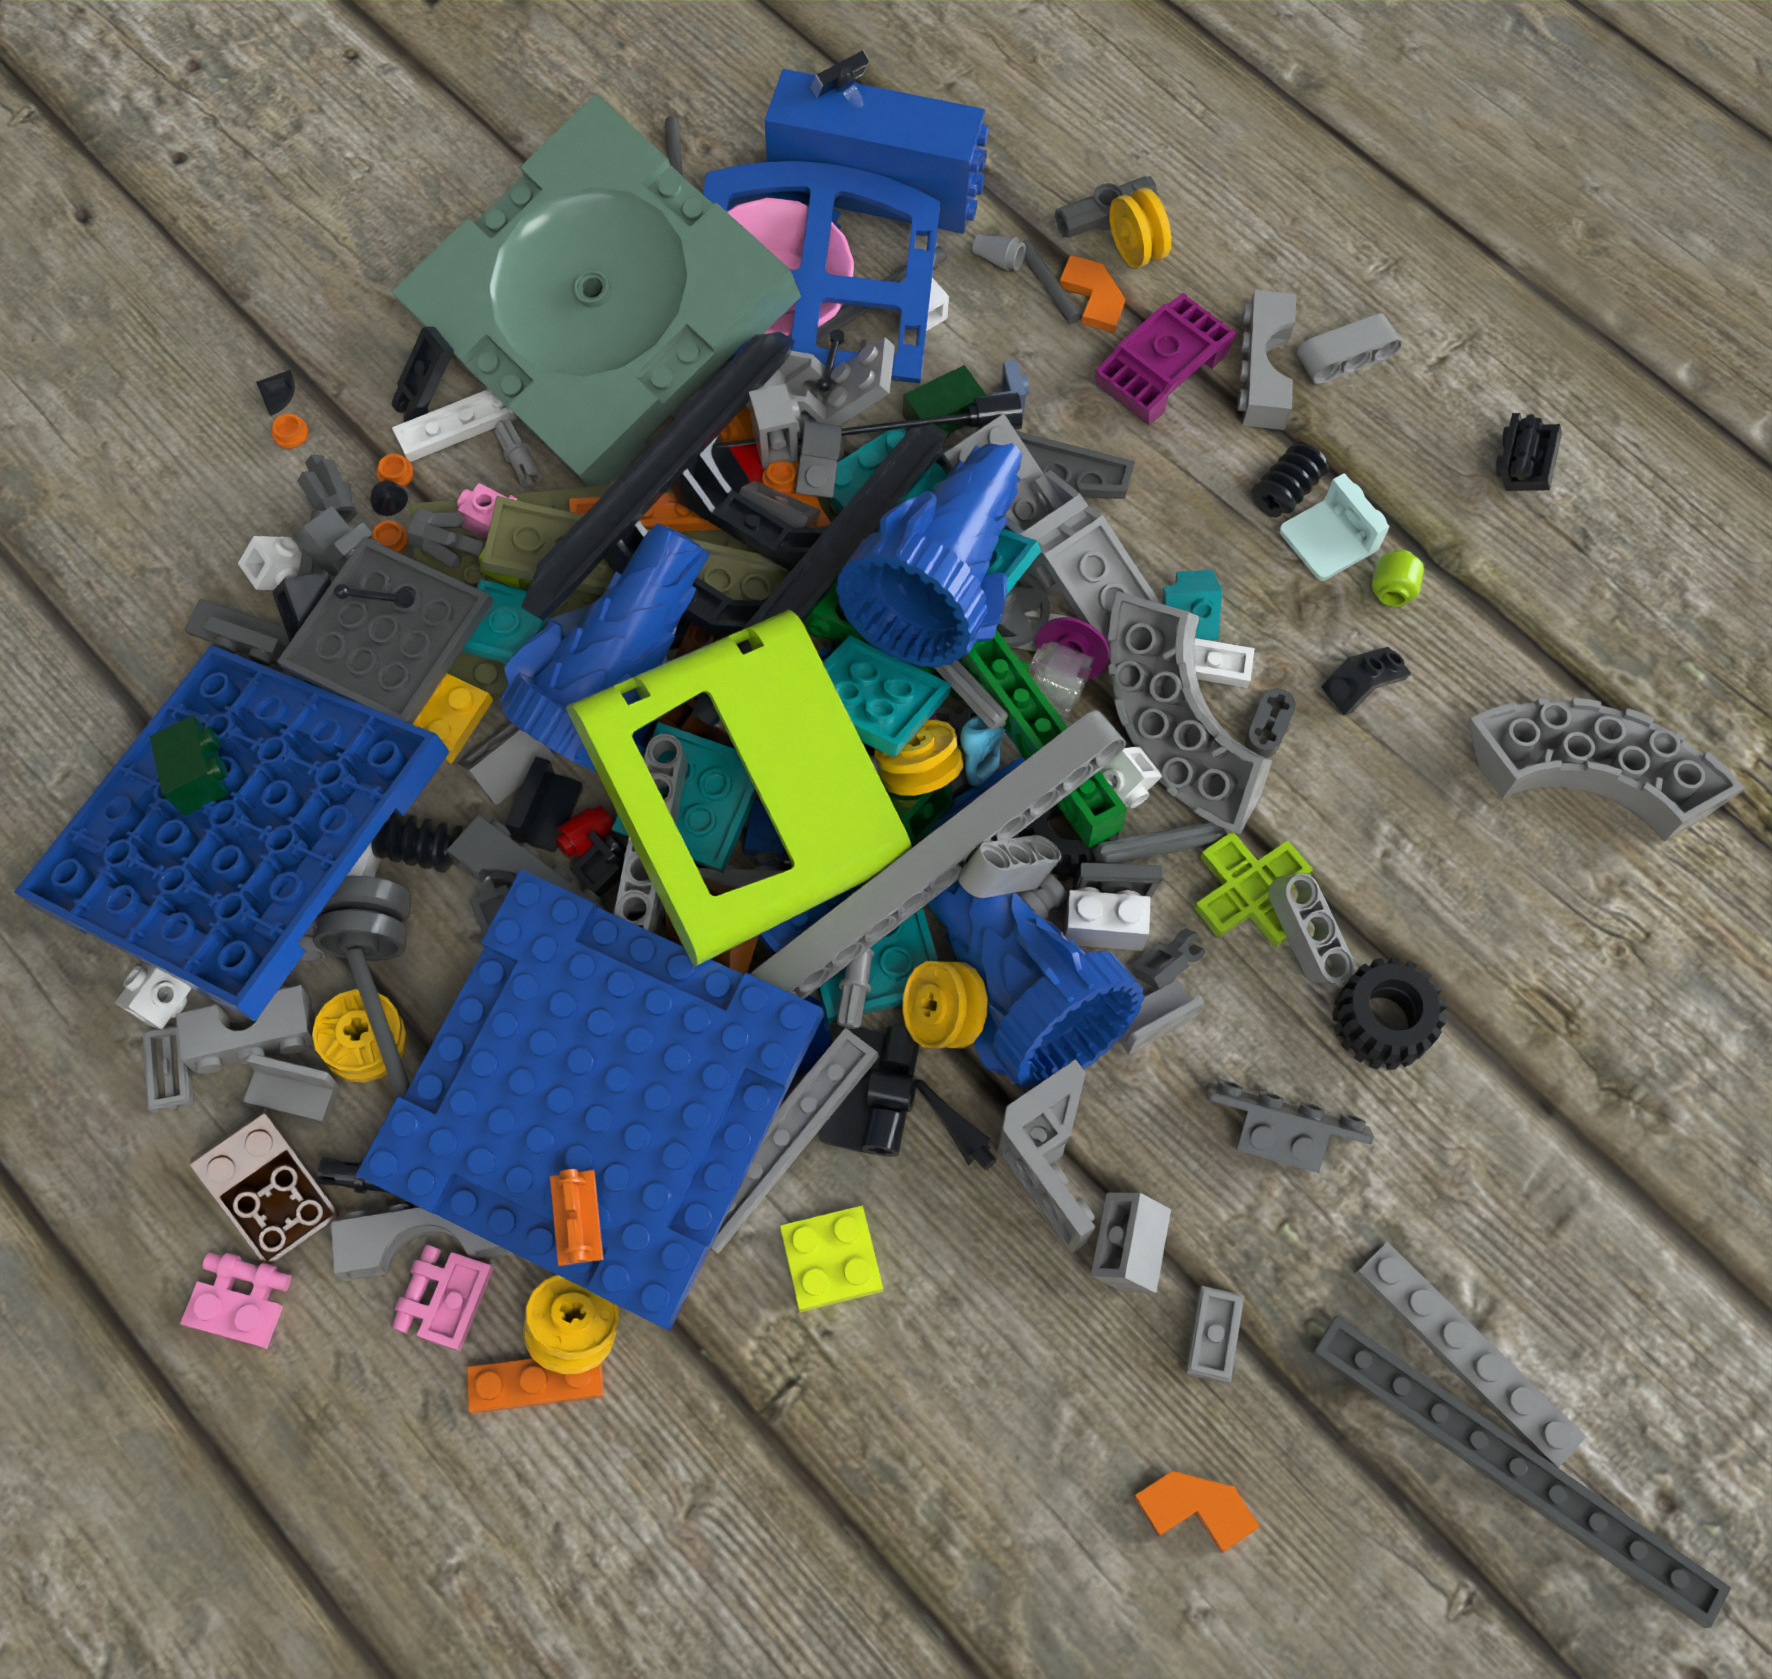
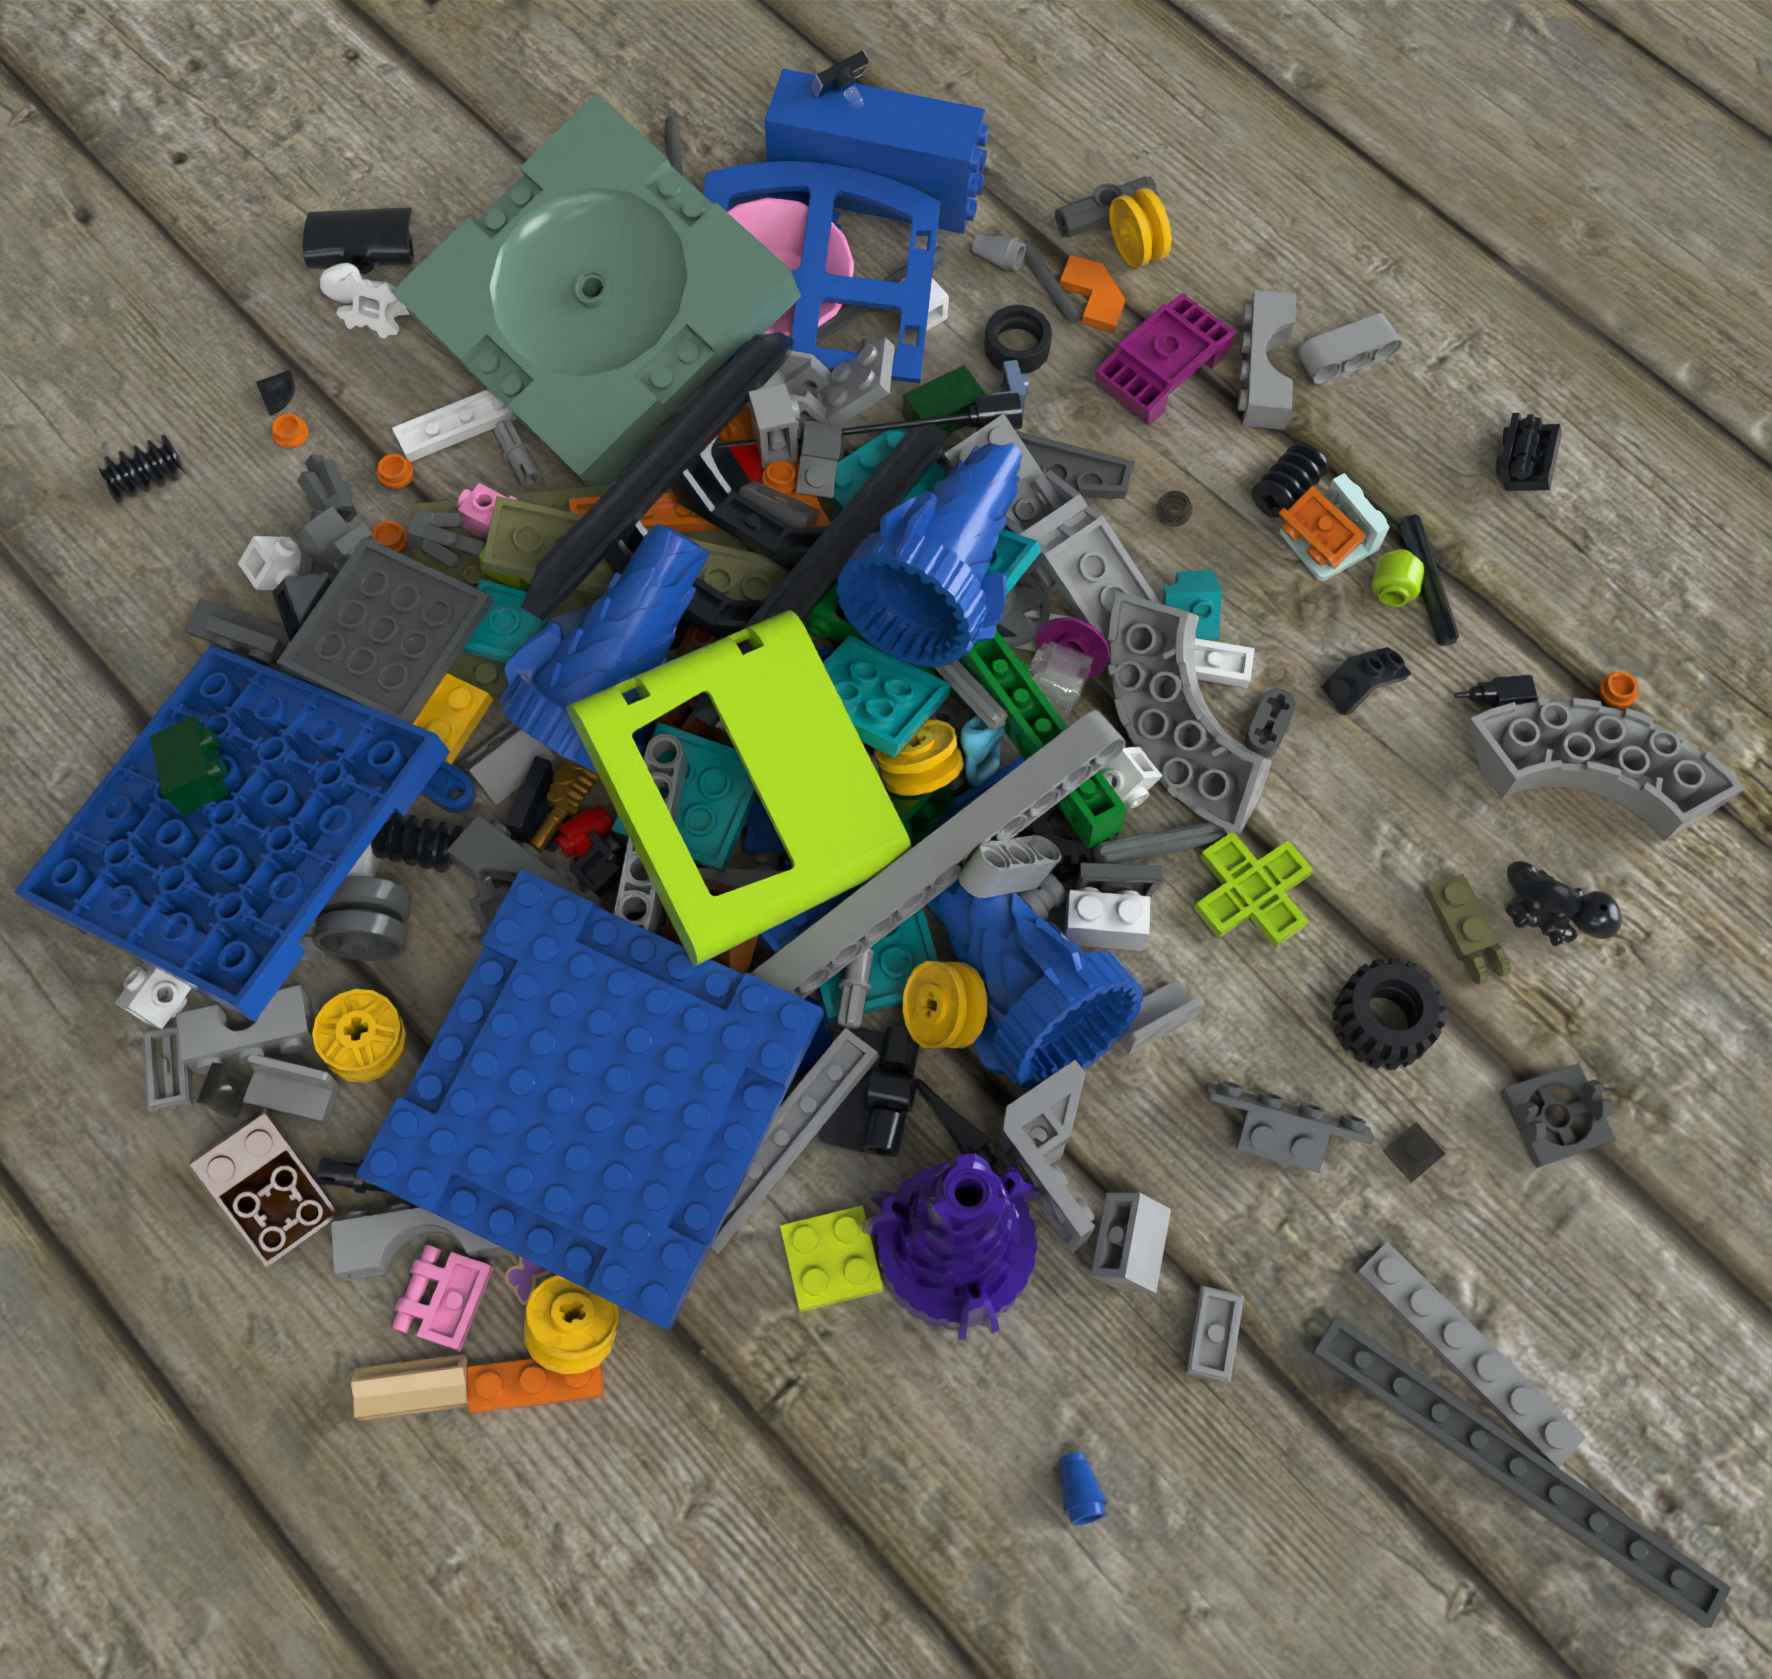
(141, 469): none -> black piece
(224, 1090): none -> clear smoke plate
(234, 1314): bright pink plate -> none
(358, 238): none -> black panel
(371, 299): none -> white animal
(378, 1022): dark grey bar -> none
(388, 498): black plate -> none
(404, 597): black hinge -> none
(410, 1387): none -> tan piece
(422, 374): black hinge -> none
(445, 783): none -> blue plate
(523, 1278): none -> medium lavender sticker
(565, 794): none -> pearl gold piece
(576, 1217): orange hinge -> none
(836, 339): black hinge -> none
(956, 1260): none -> dark purple cone
(1021, 318): none -> black tyre
(1080, 1490): none -> blue cone
(1166, 962): dark grey plate -> none
(1174, 500): none -> clear smoke plate
(1215, 1504): orange tile -> none
(1322, 528): none -> orange bracket
(1327, 937): light grey beam -> none
(1413, 1152): none -> clear smoke plate
(1432, 587): none -> black axle
(1467, 927): none -> olive hinge
(1503, 691): none -> black piece
(1533, 1127): none -> dark grey piece
(1553, 904): none -> black animal
(1619, 689): none -> orange plate

